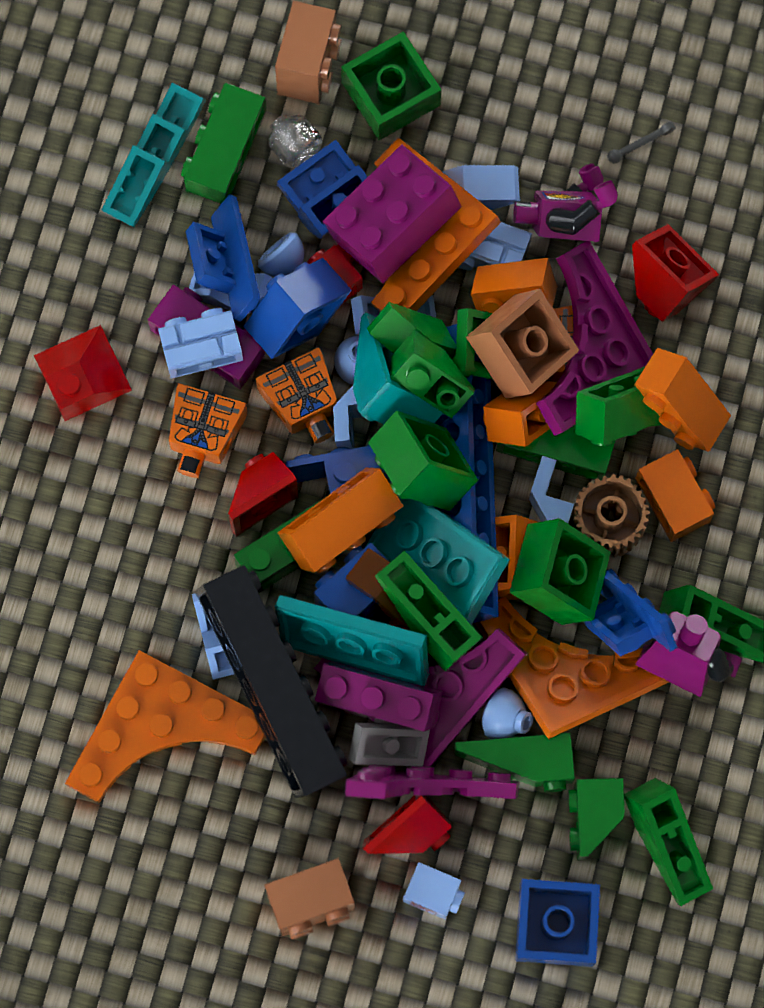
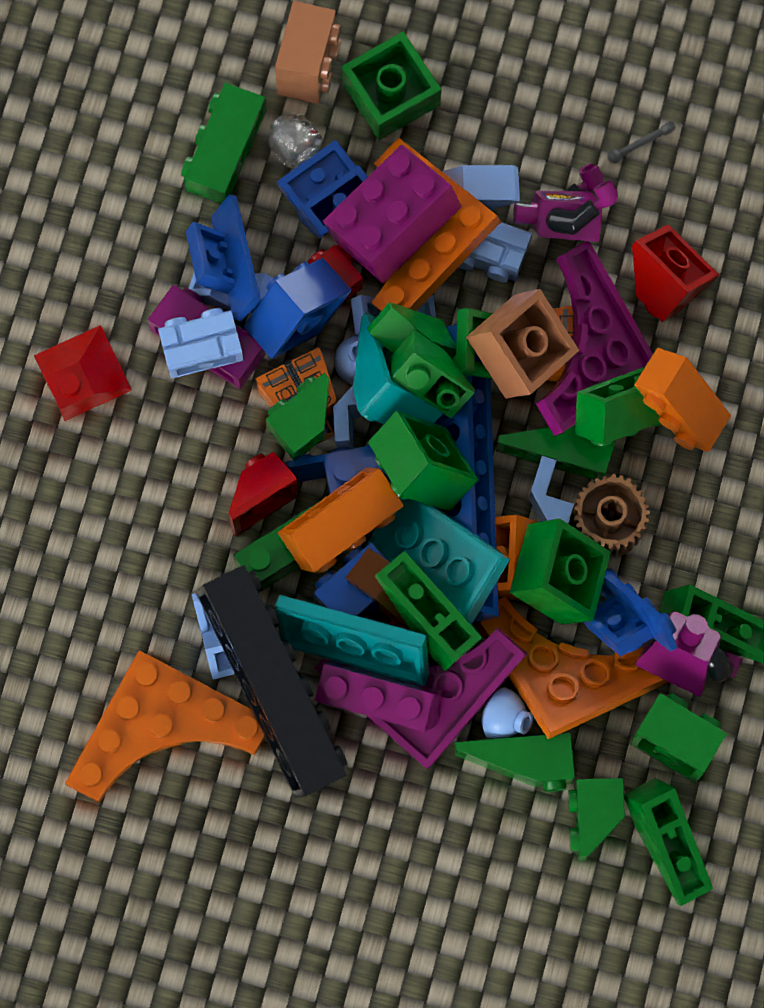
(153, 155): teal slope -> none
(203, 427): orange torso -> none
(283, 256): light blue brick -> none
(301, 420): none -> green slope
(310, 899): nougat brick -> none
(386, 782): magenta plate -> none
(387, 744): light grey slope -> none
(410, 829): red slope -> none
(434, 891): light blue brick -> none
(499, 282): orange brick -> none
(516, 418): orange brick -> none
(557, 922): blue brick -> none
(675, 494): orange brick -> none
(679, 737): none -> green brick

